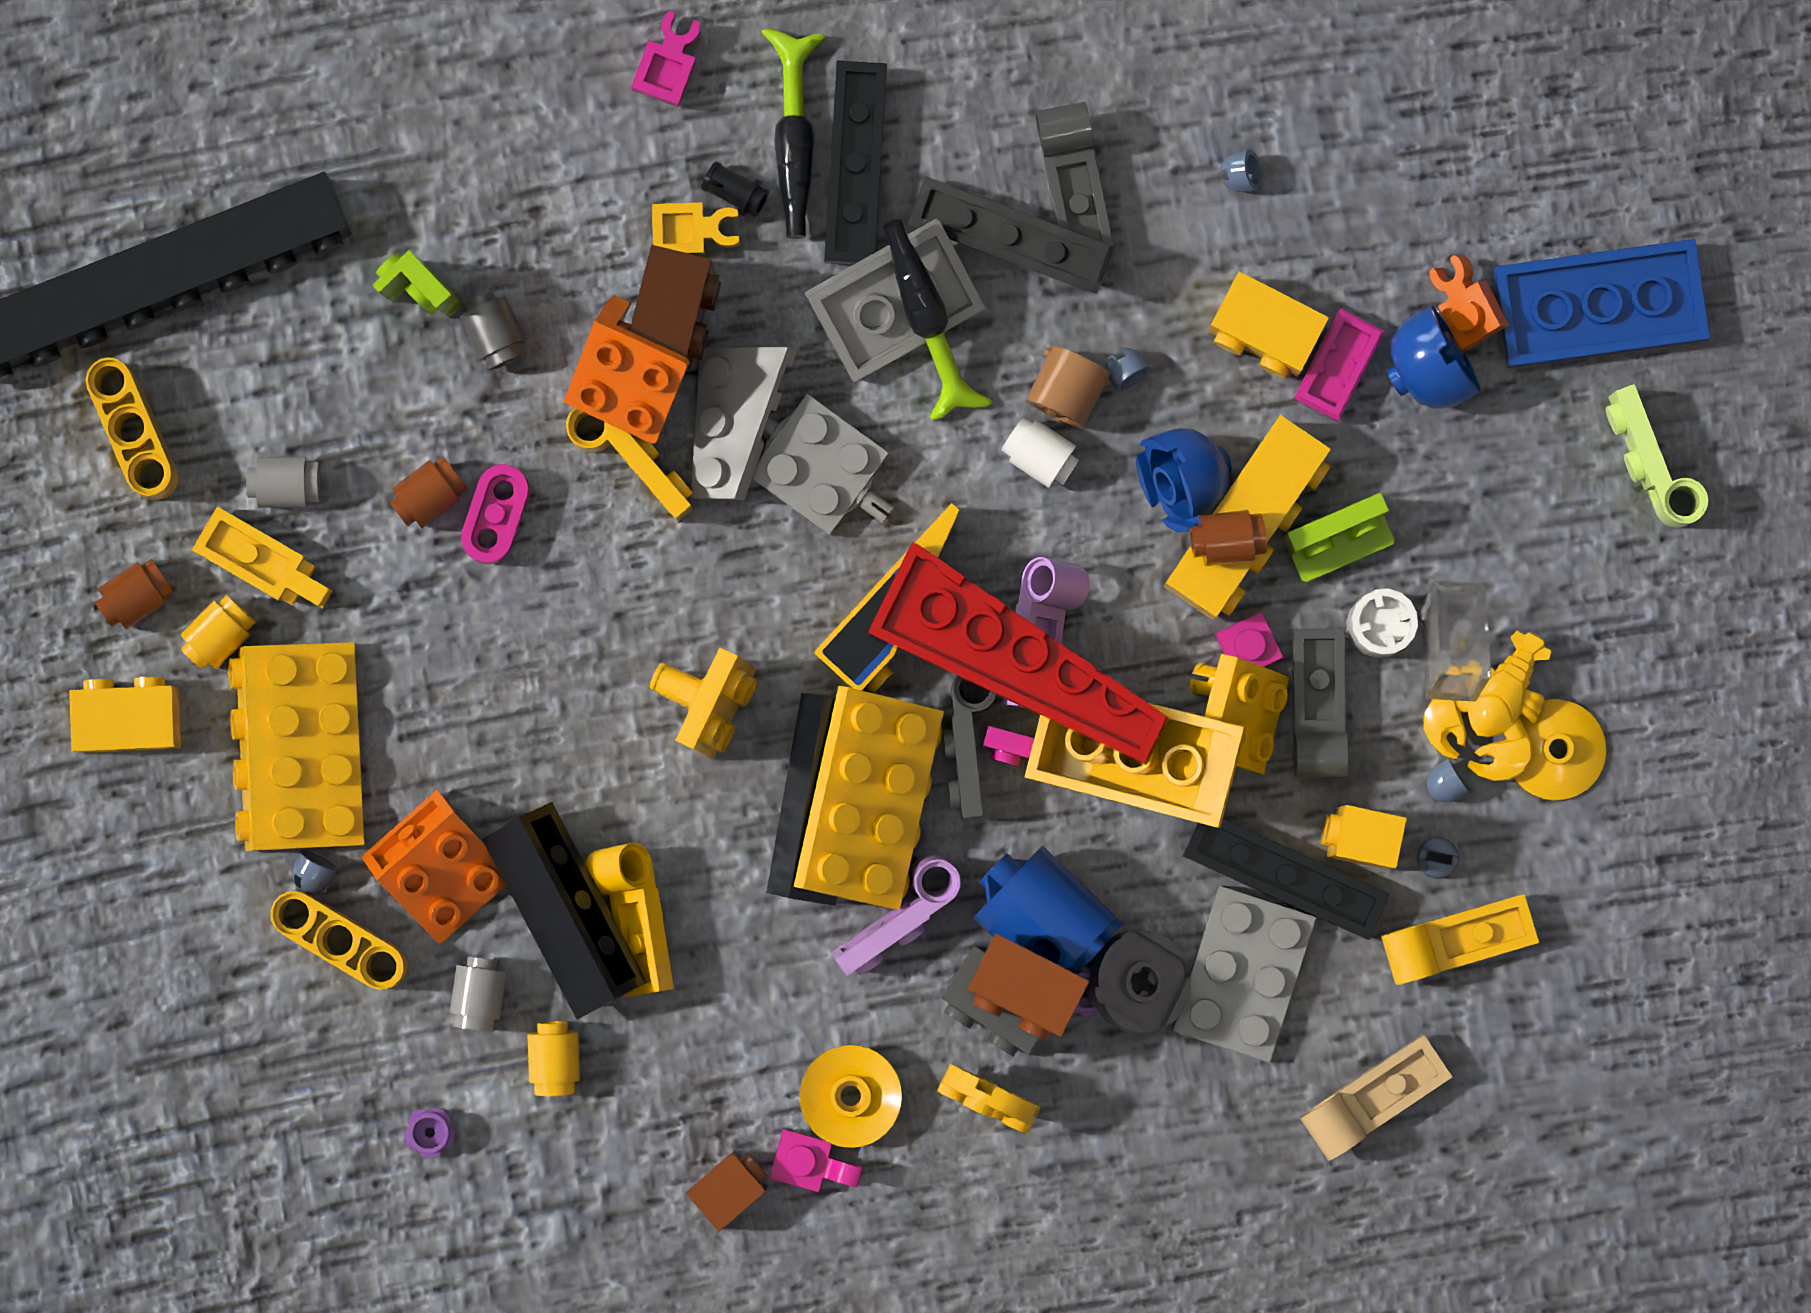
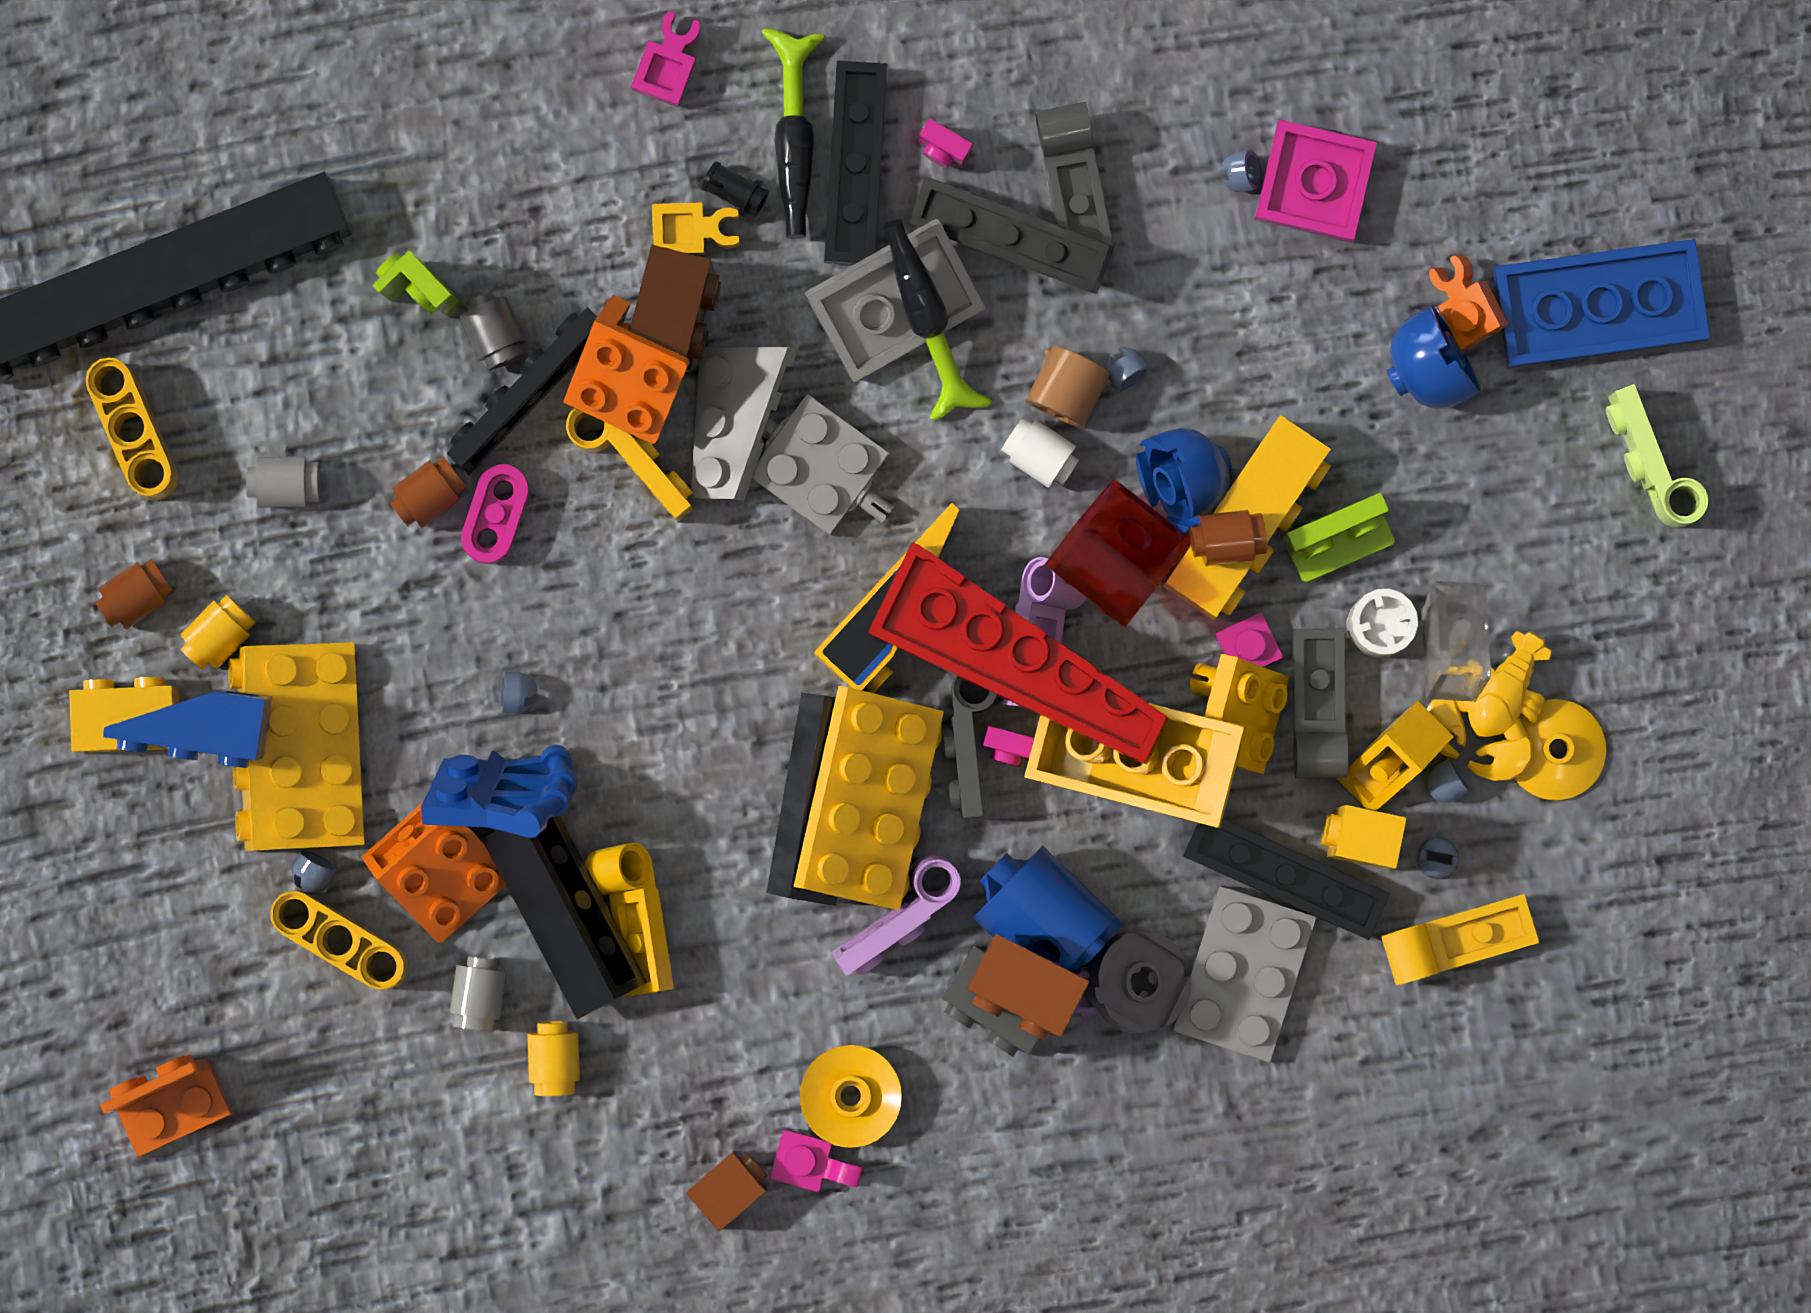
(169, 1106): none -> orange bracket
(215, 723): none -> blue slope
(259, 560): yellow hinge -> none
(429, 1146): medium lavender plate -> none
(501, 793): none -> blue plate
(511, 405): none -> black plate
(517, 692): none -> sand blue hinge
(709, 701): yellow plate -> none
(943, 145): none -> dark pink plate
(989, 1099): yellow plate -> none
(1118, 552): none -> clear red brick
(1267, 326): yellow brick -> none
(1315, 181): none -> dark pink plate
(1338, 365): dark pink plate -> none
(1375, 1097): tan plate -> none
(1395, 757): none -> yellow slope

